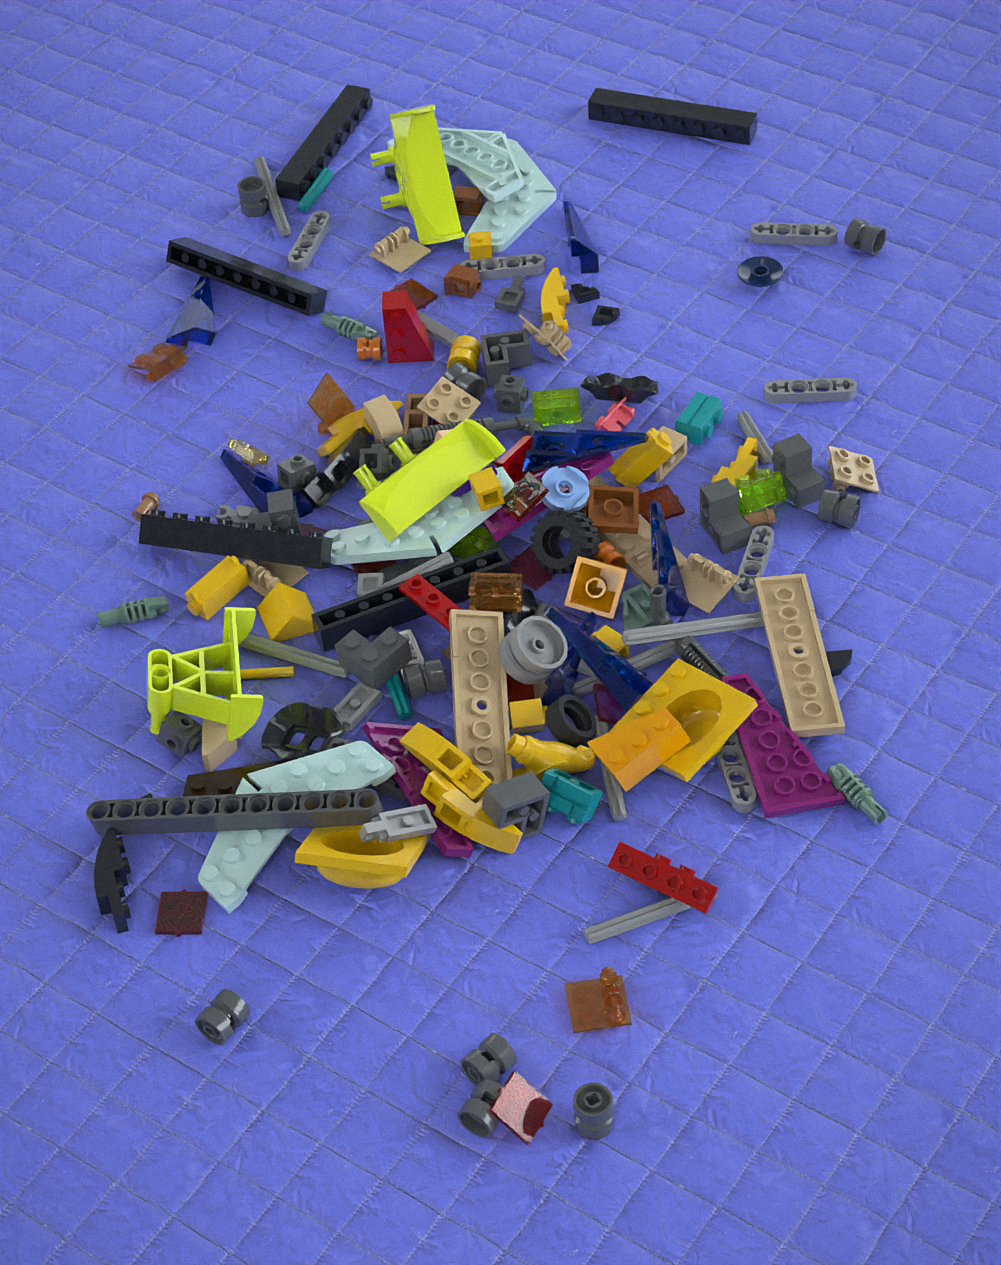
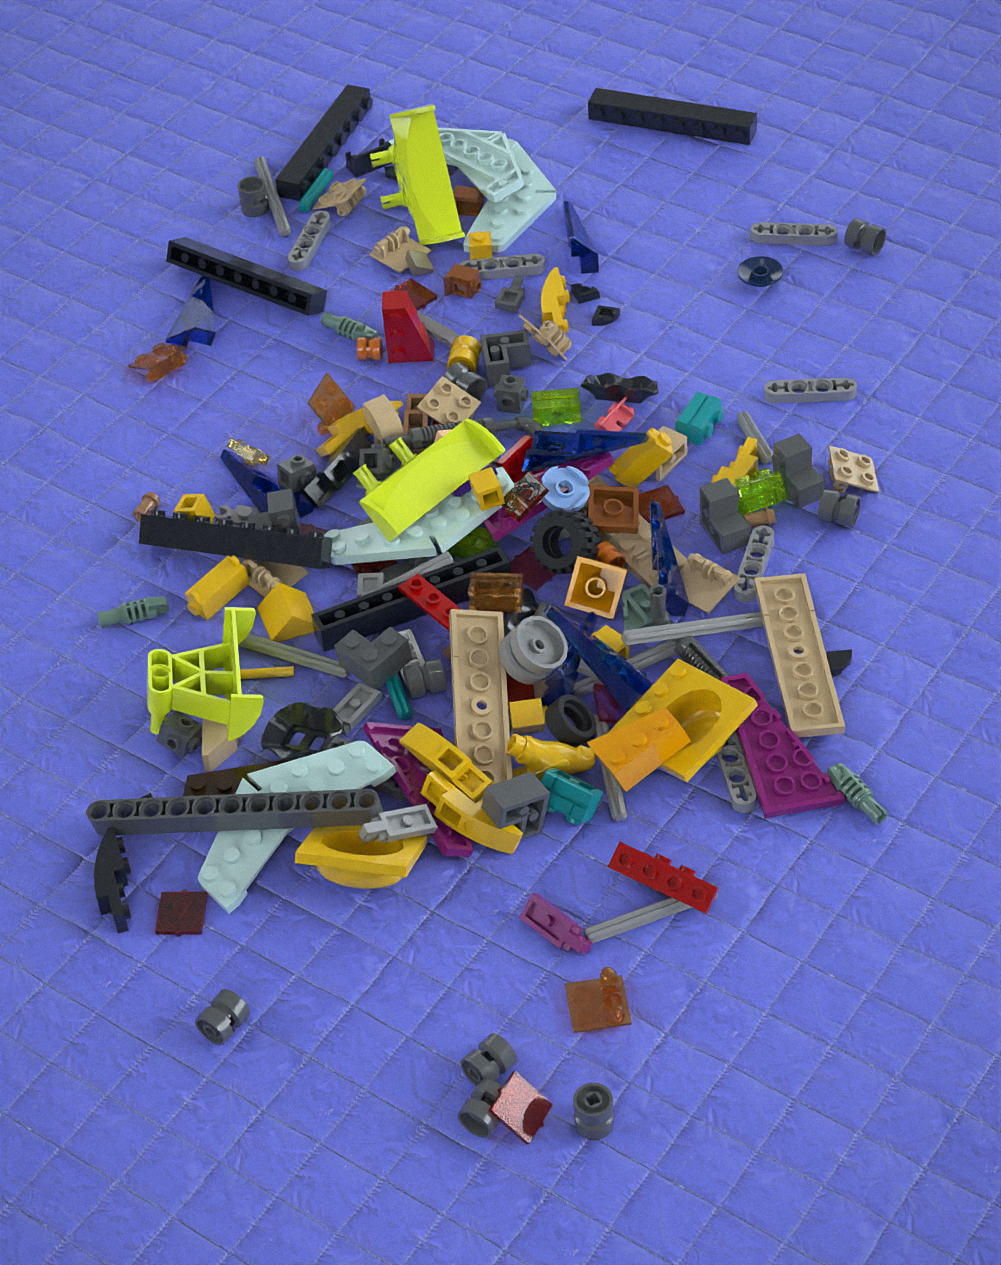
(195, 505): none -> yellow brick
(343, 196): none -> tan hinge
(361, 164): none -> black hinge
(418, 262): none -> dark tan slope
(554, 925): none -> magenta hinge

